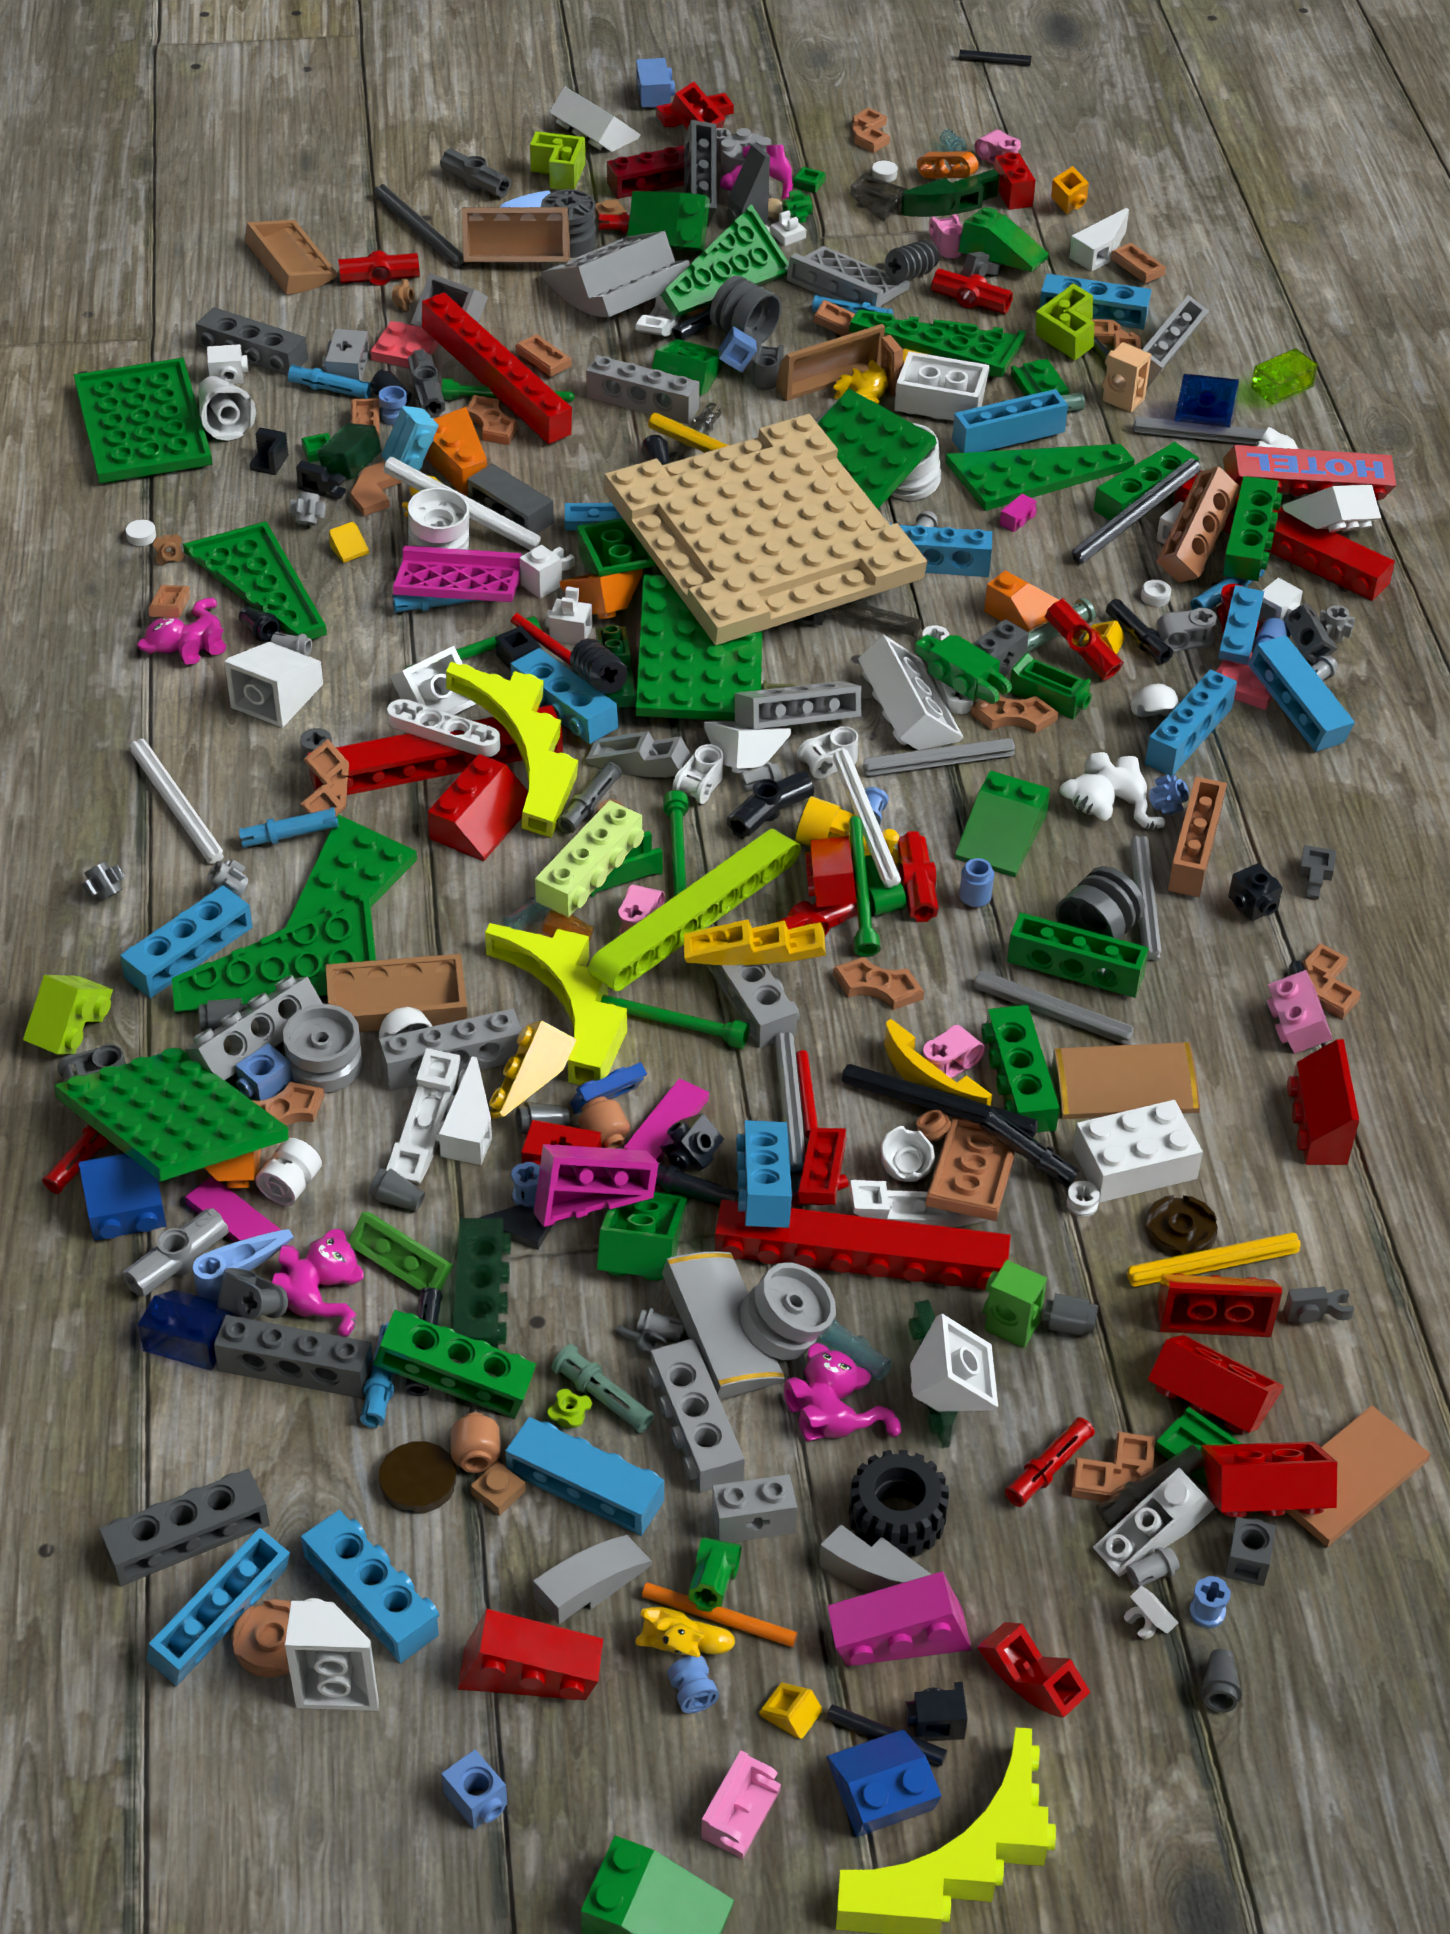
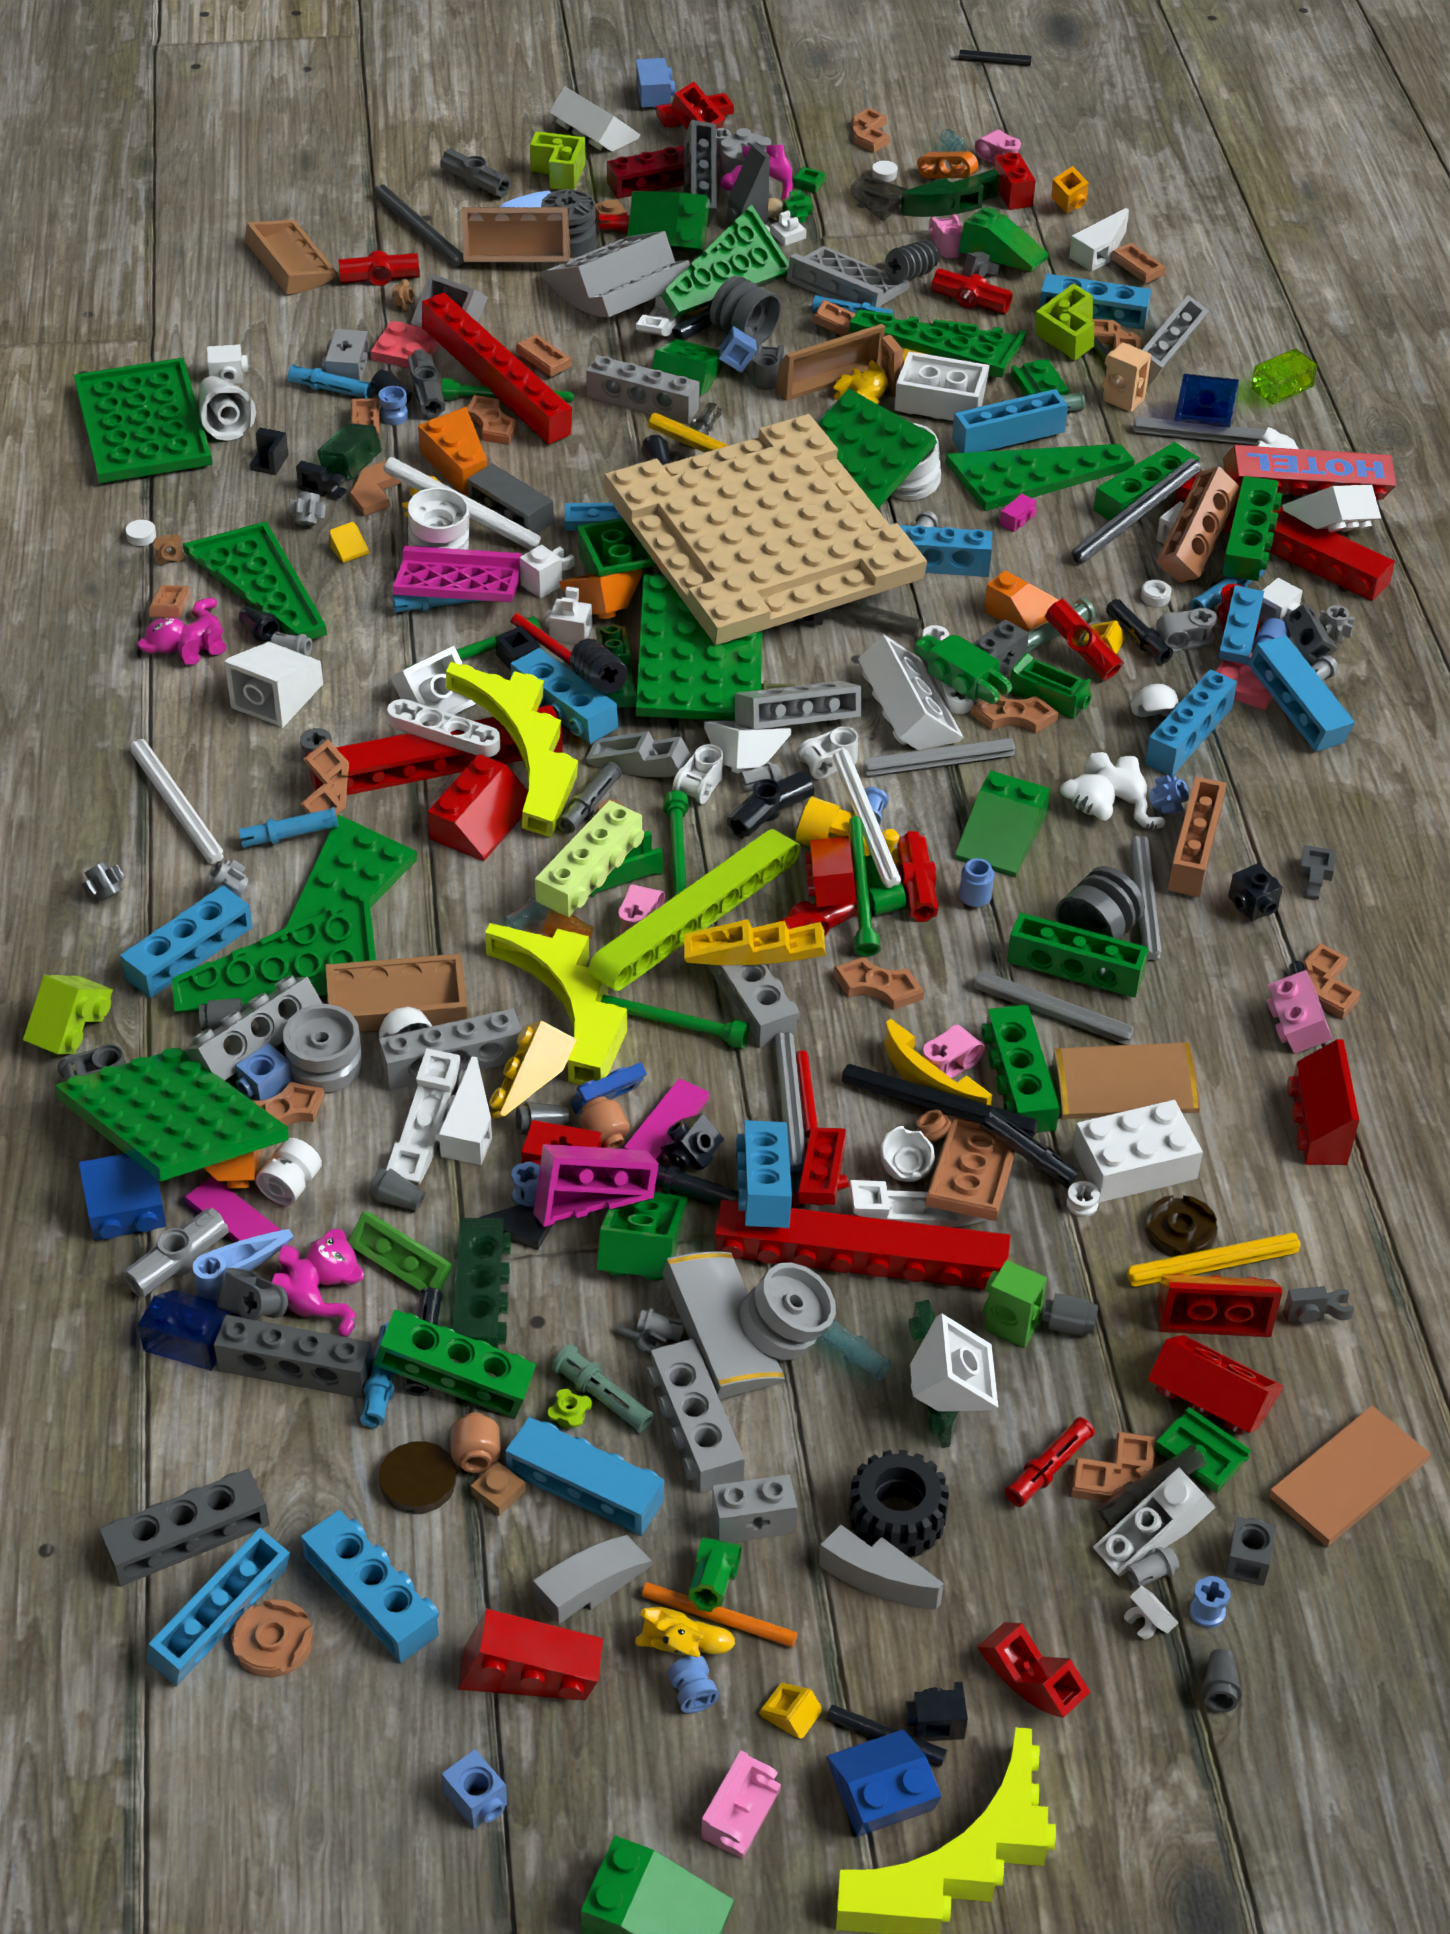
(59, 1176): red pin -> none
(262, 343): dark grey brick -> none
(312, 444): green tile -> none
(329, 1659): white slope -> none
(410, 437): medium azure brick -> none
(831, 1378): dark pink animal -> none
(900, 1622): dark pink wedge -> none
(1270, 1478): red slope -> none

